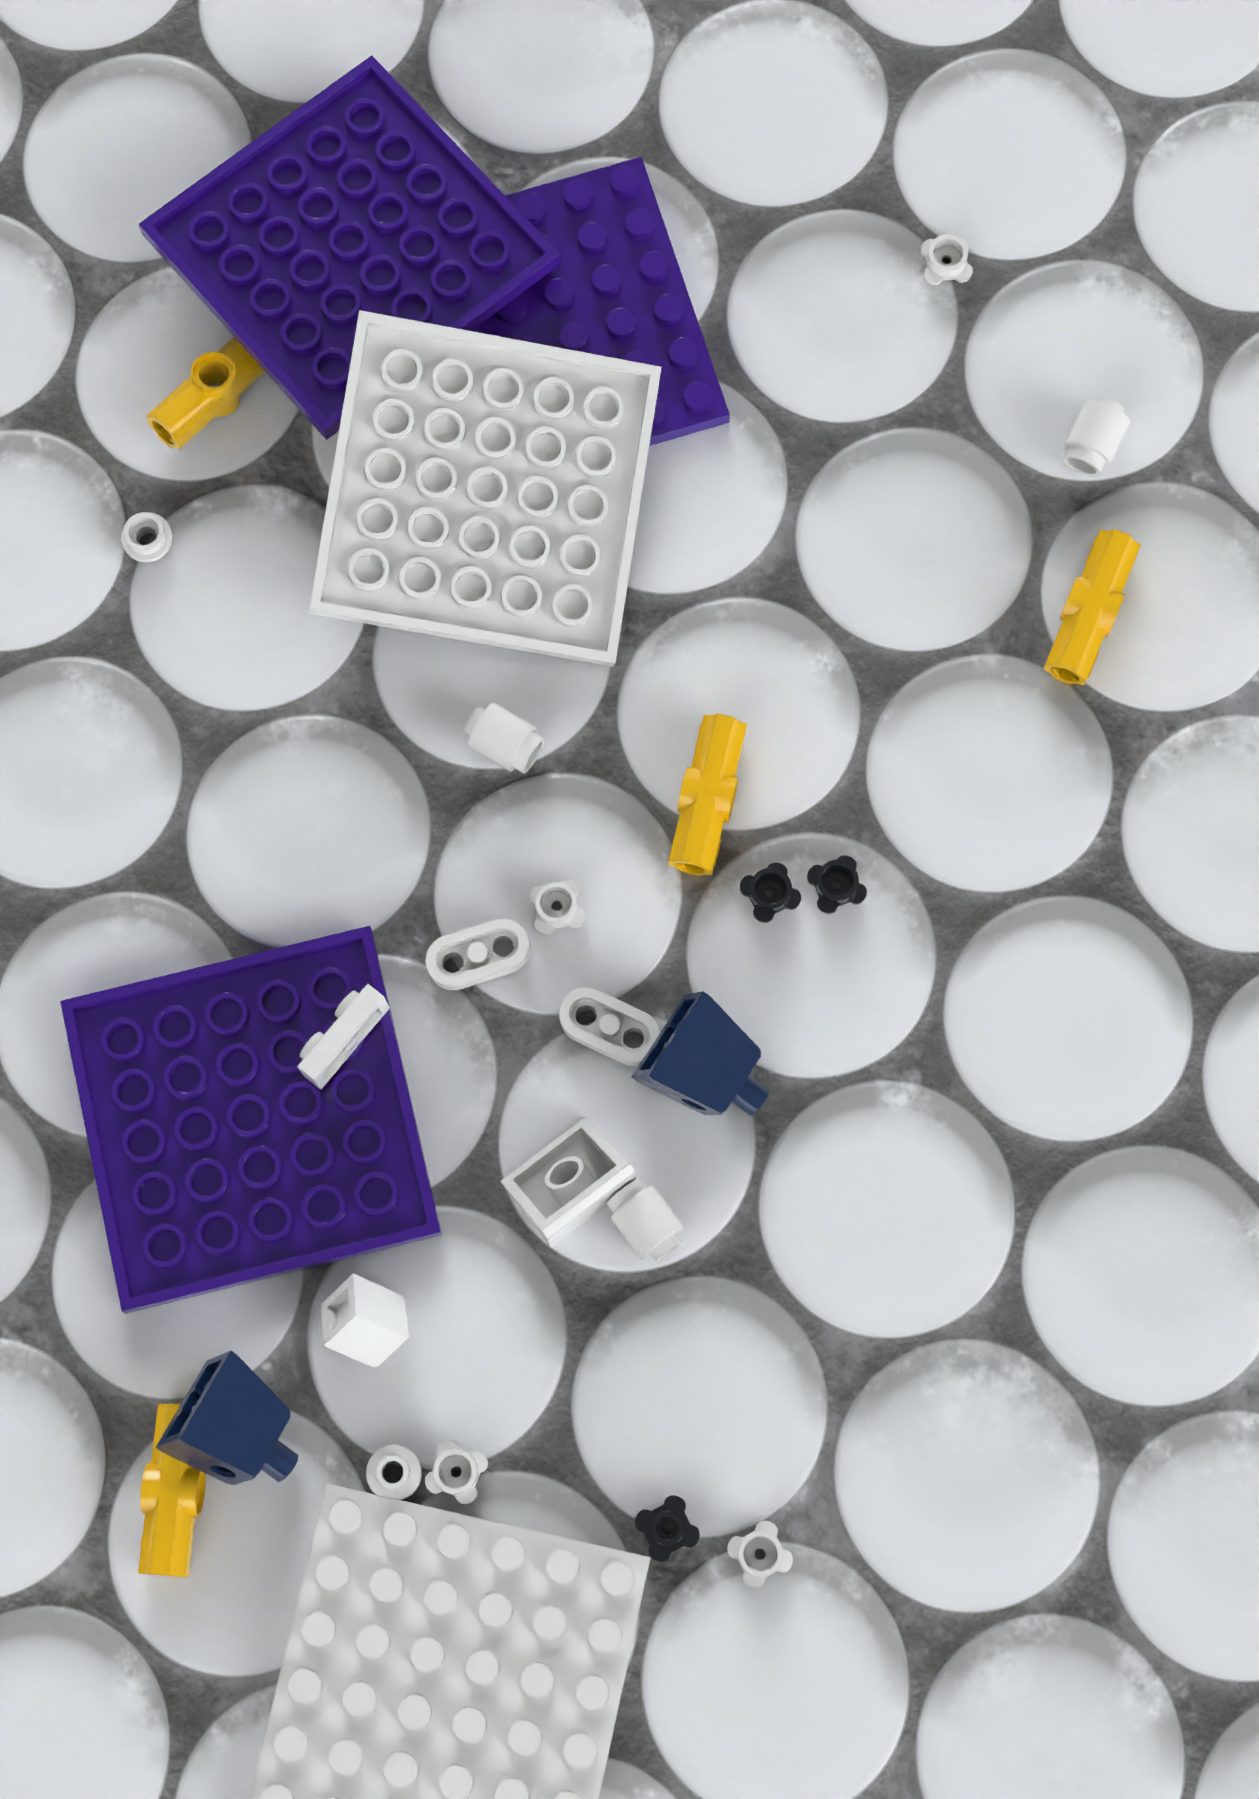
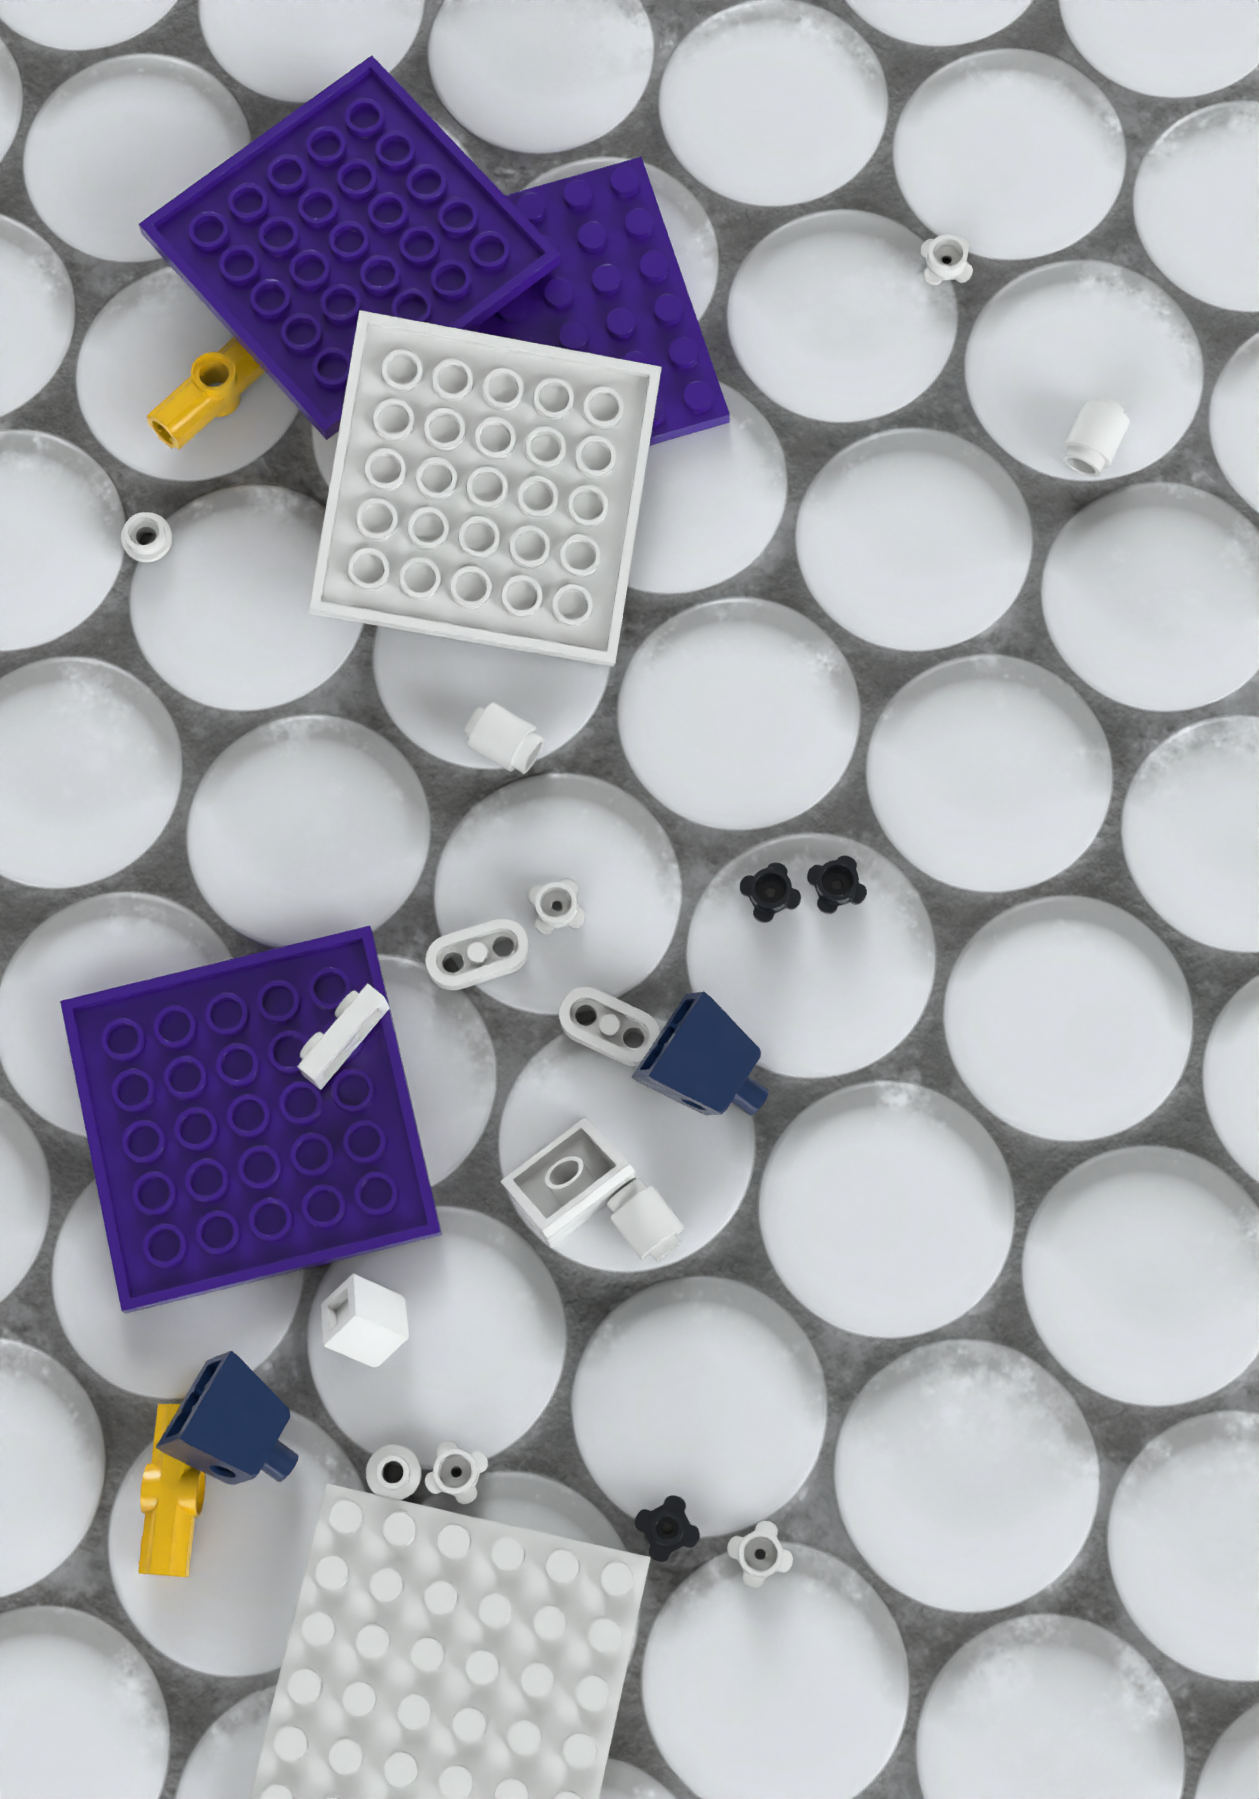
(707, 794): yellow piece -> none
(1092, 607): yellow piece -> none

